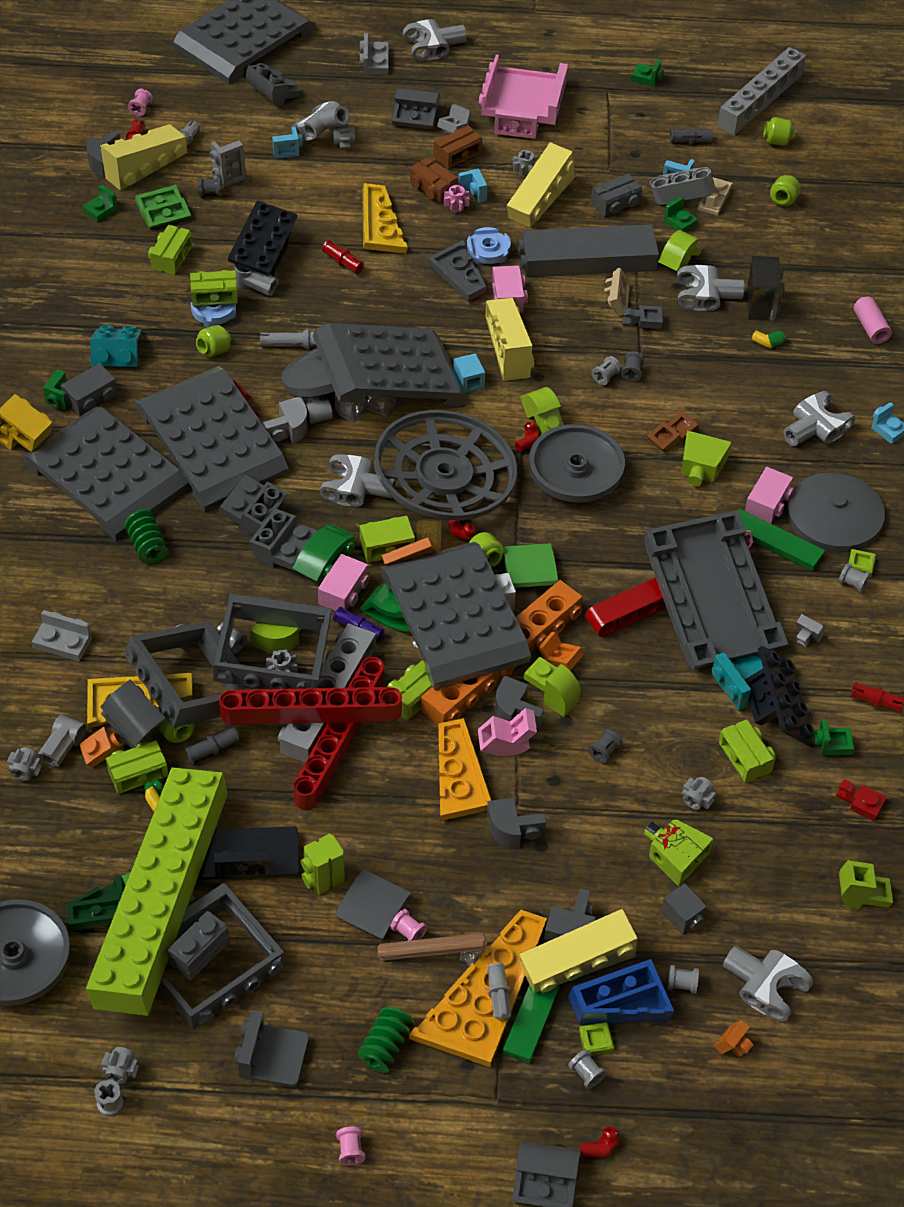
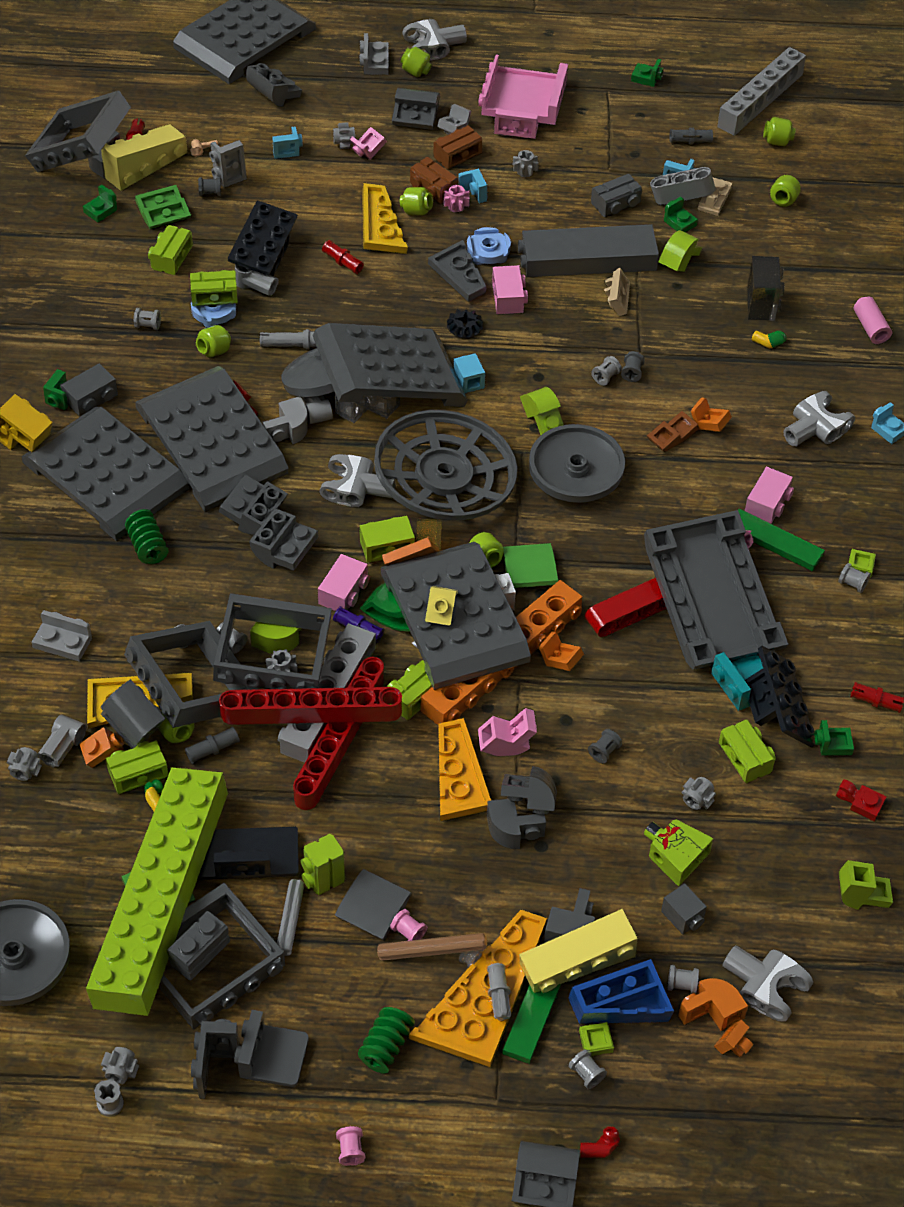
(95, 907): dark green wing -> none
(104, 114): none -> dark grey window
(115, 346): teal bracket -> none
(139, 103): bright pink bush -> none
(139, 316): none -> light grey bush
(190, 131): light grey pin -> none
(197, 147): none -> light nougat hand
(214, 1040): none -> dark grey bracket
(290, 915): none -> light grey axle
(322, 118): light grey connector -> none
(323, 551): green brick -> none
(368, 144): none -> bright pink bracket
(416, 61): none -> lime head
(416, 201): none -> lime head
(440, 605): none -> light yellow bracket
(456, 326): none -> black gear
(463, 532): red arm -> none
(509, 339): light yellow wedge -> none
(511, 700): dark grey brick -> none
(530, 436): red arm -> none
(537, 787): none -> dark grey brick
(542, 185): light yellow wedge -> none
(559, 685): lime brick -> none
(646, 317): dark grey plate -> none
(703, 457): lime torso -> none
(707, 288): light grey connector -> none
(709, 418): none -> orange bracket
(716, 998): none -> orange brick
(808, 630): light grey tile -> none
(836, 512): dark grey dish -> none

